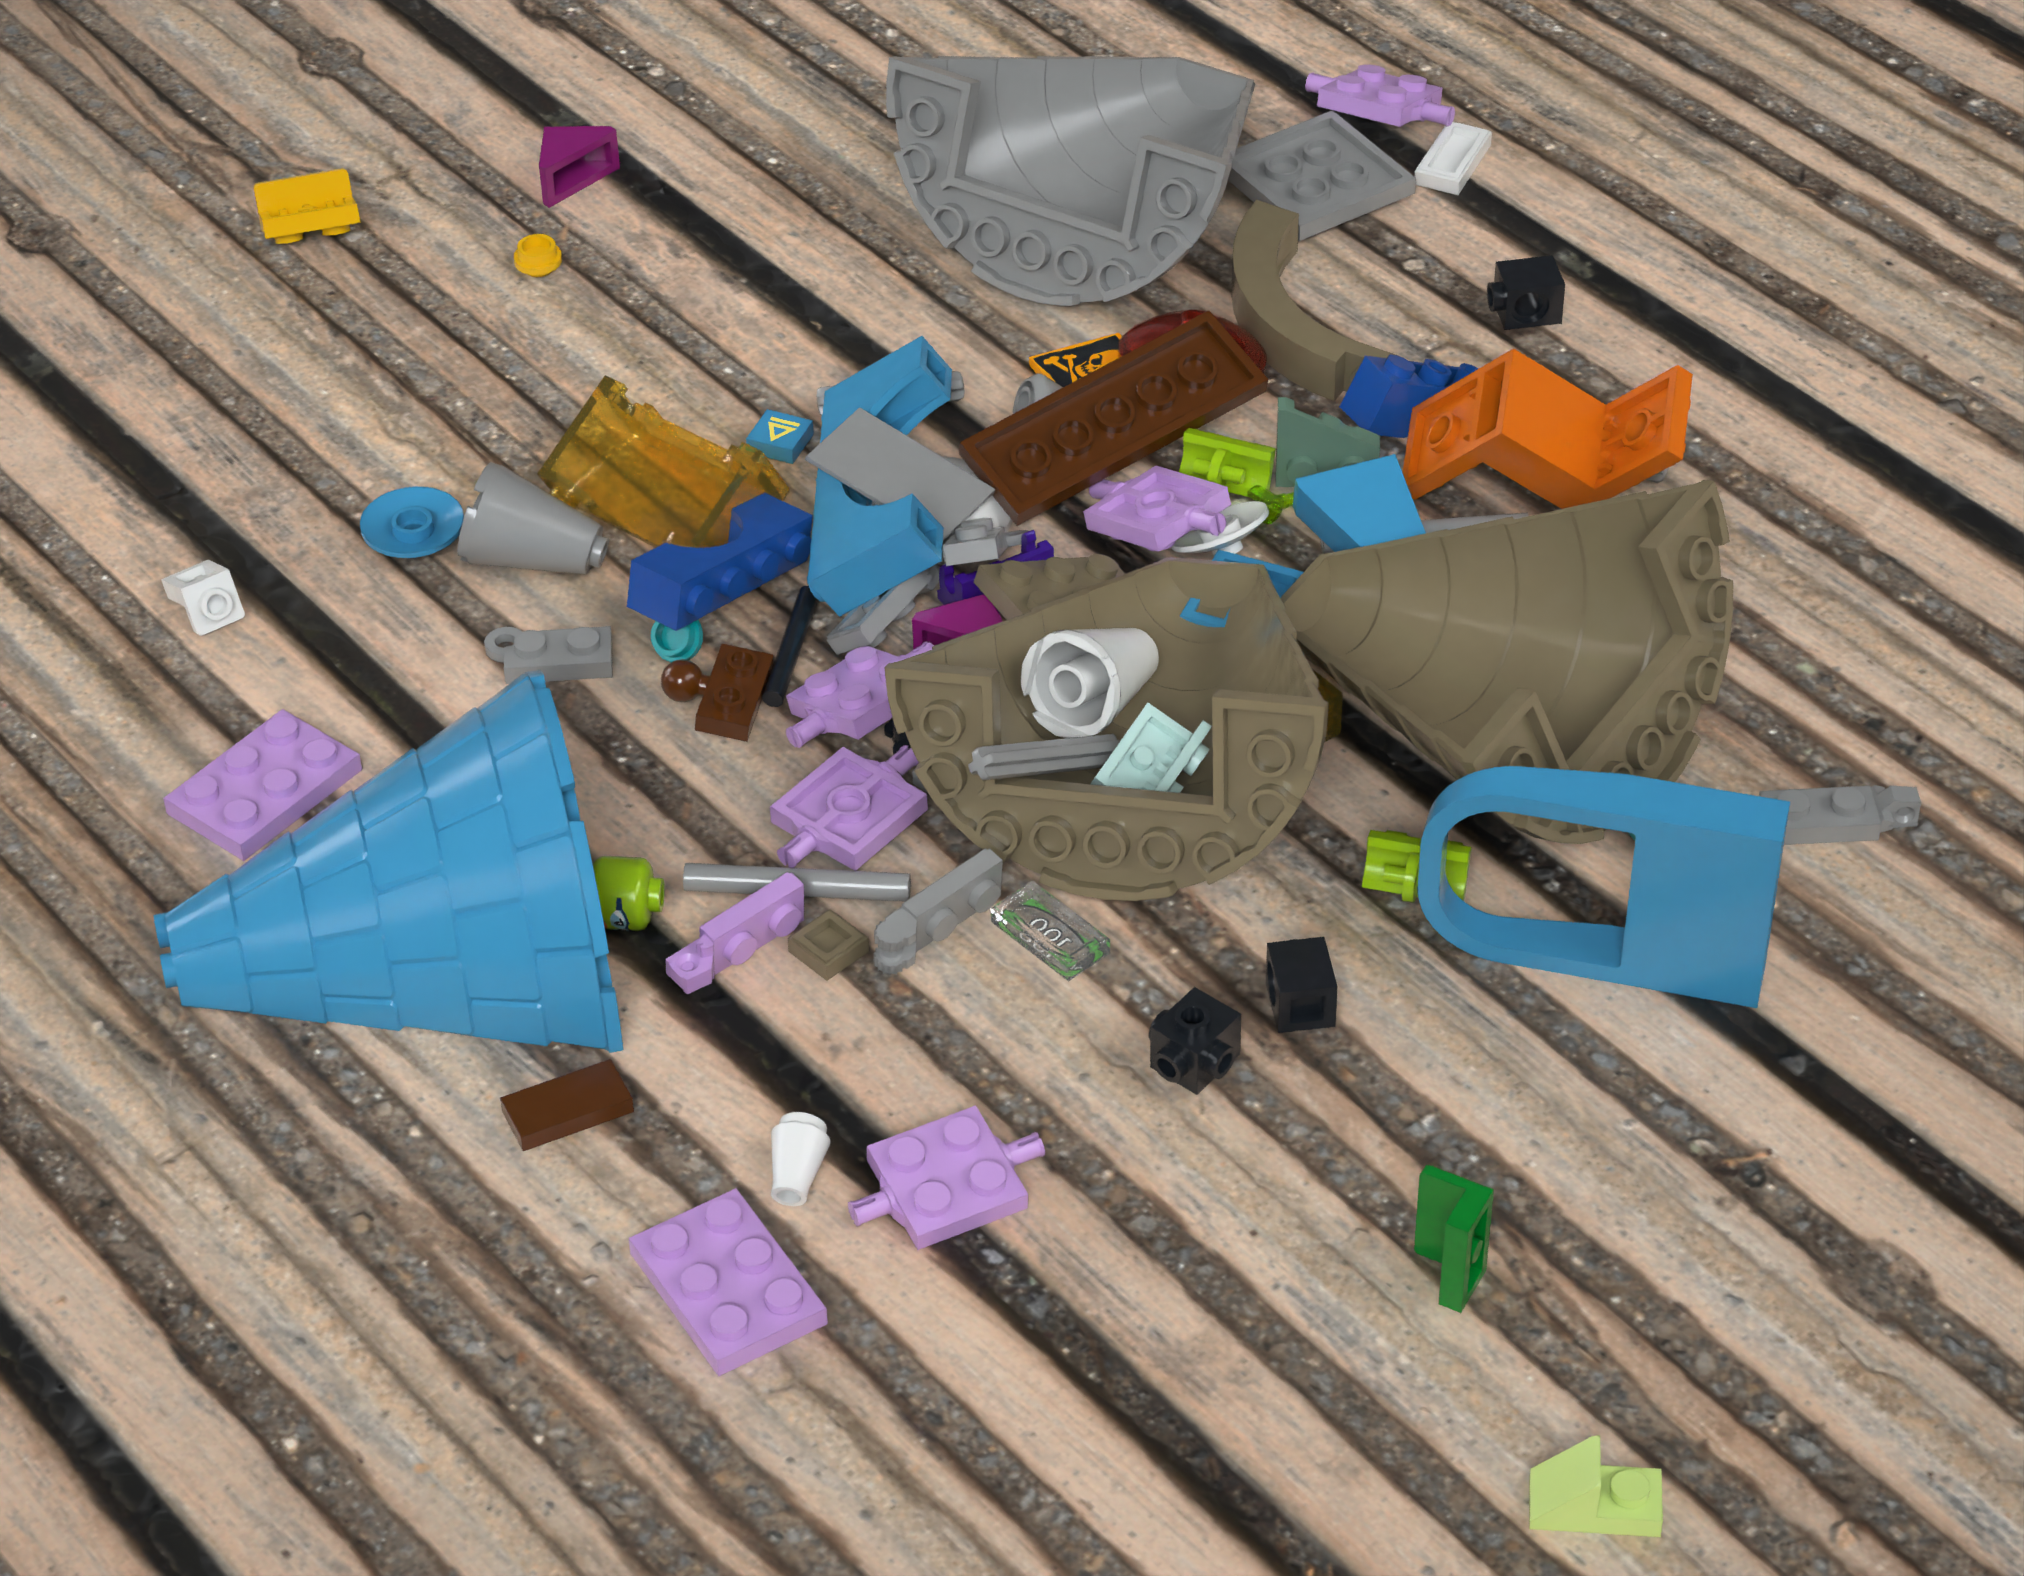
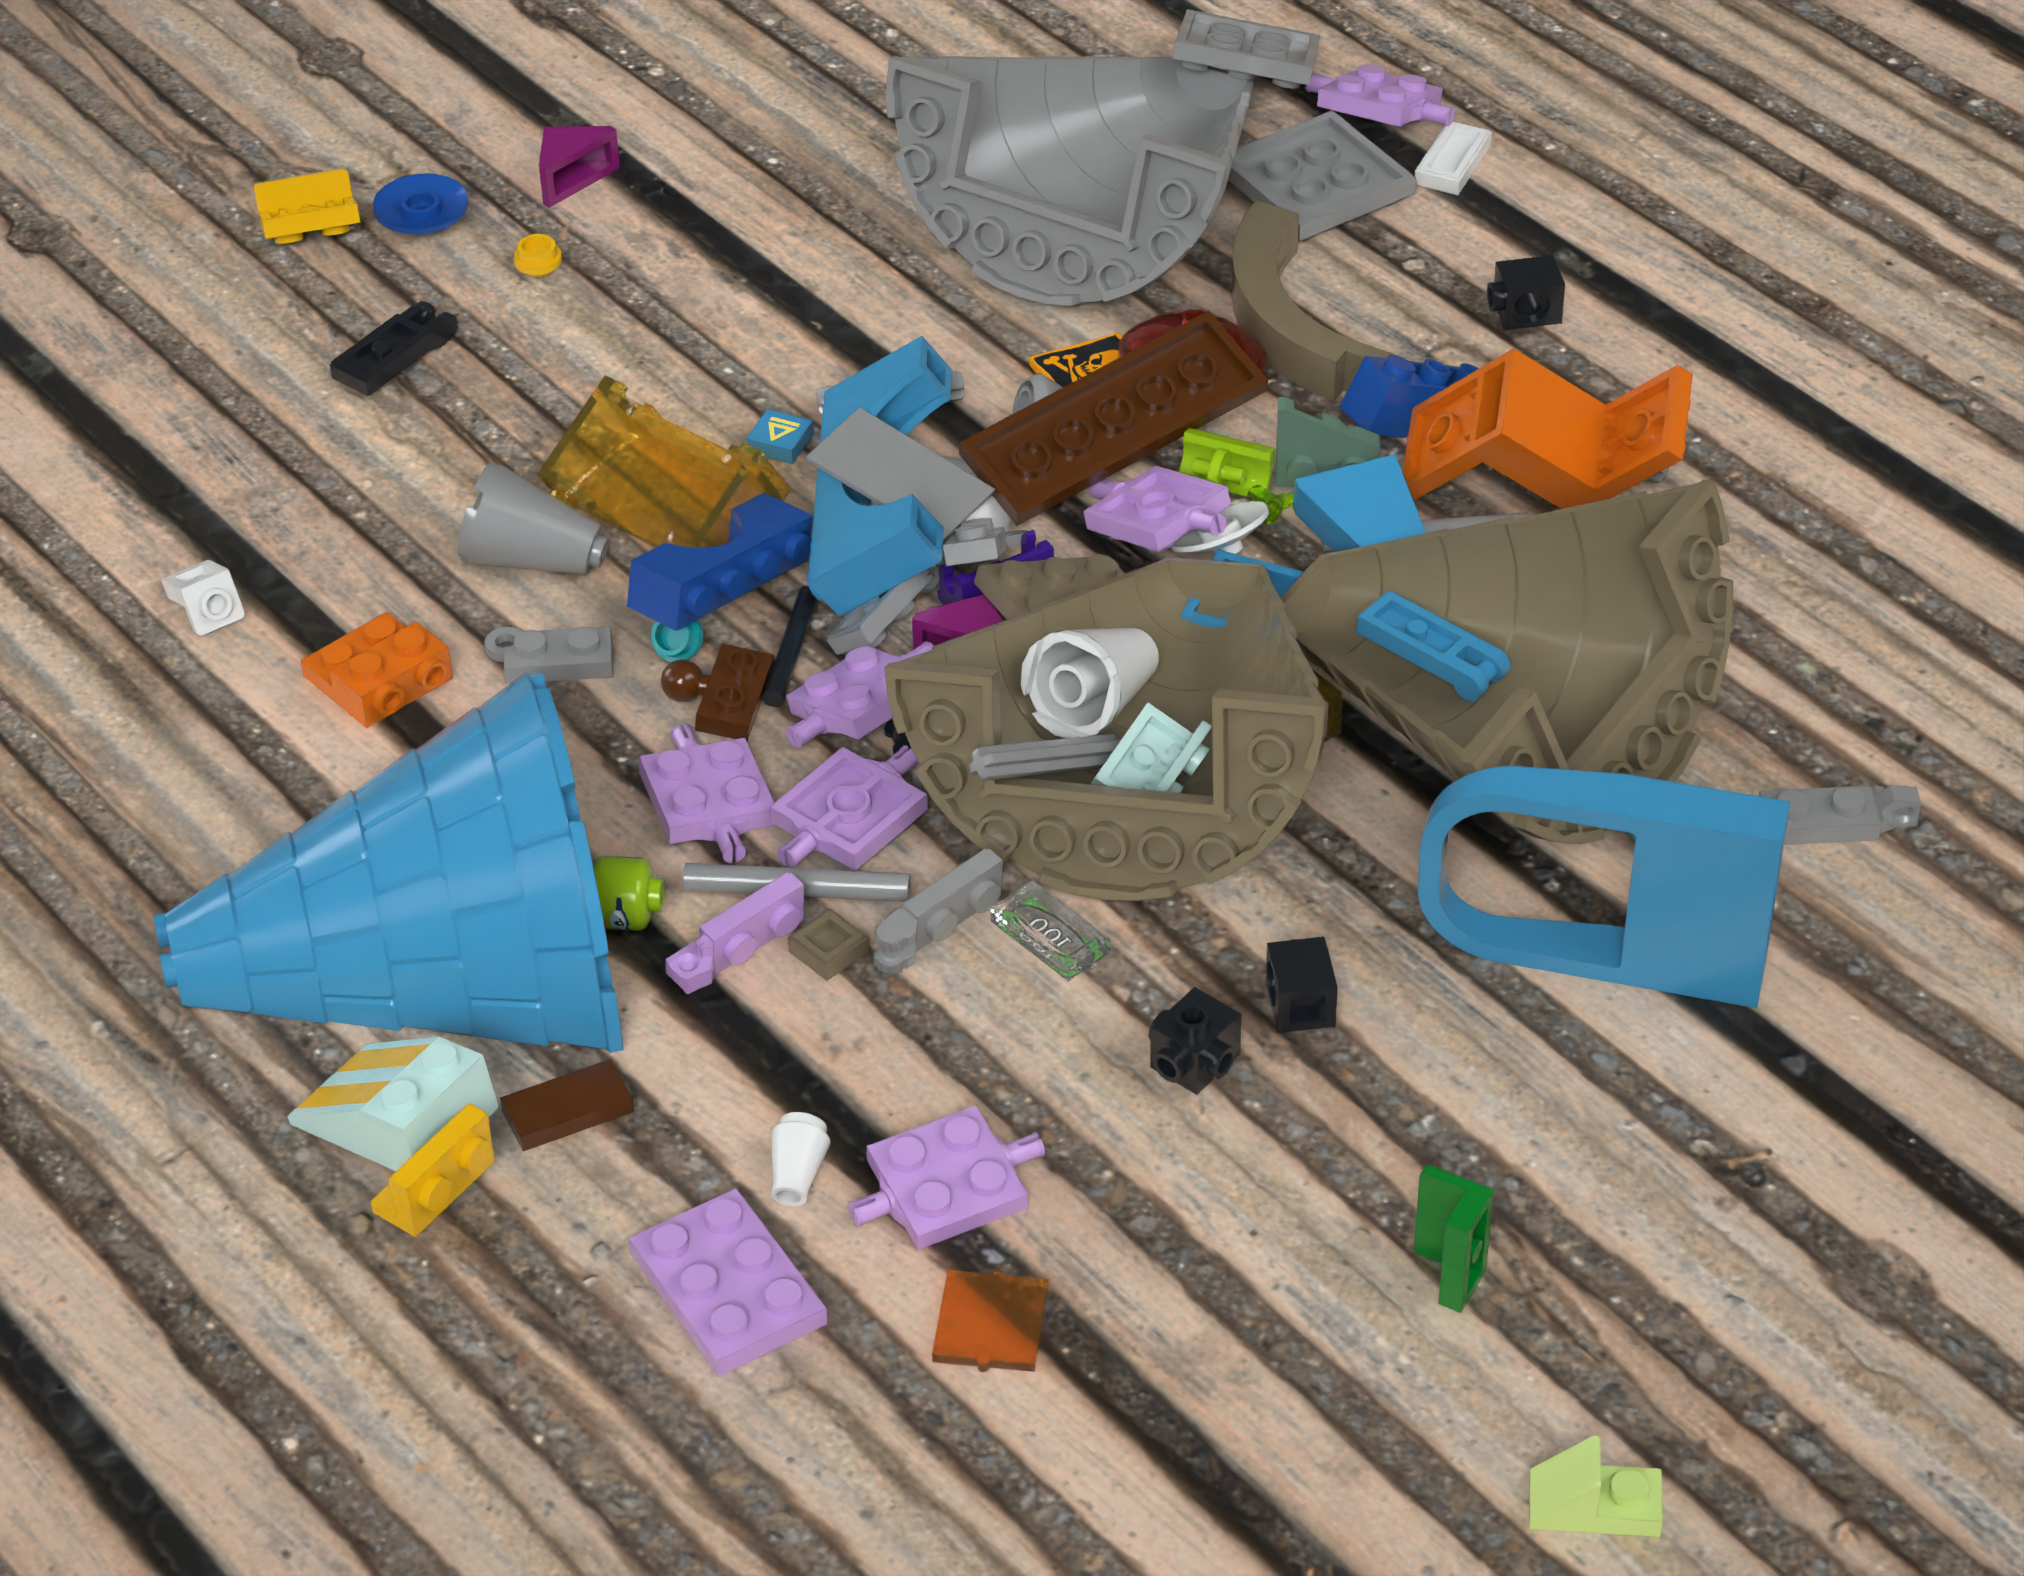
(262, 784): lavender plate -> none
(379, 668): none -> orange plate
(393, 347): none -> black hinge
(396, 1097): none -> light aqua slope
(411, 522): dark azure dish -> none
(420, 203): none -> blue dish
(437, 1172): none -> yellow bracket
(707, 791): none -> lavender plate
(990, 1320): none -> clear orange piece
(1246, 48): none -> light grey plate
(1394, 864): lime hips -> none
(1434, 645): none -> dark azure plate

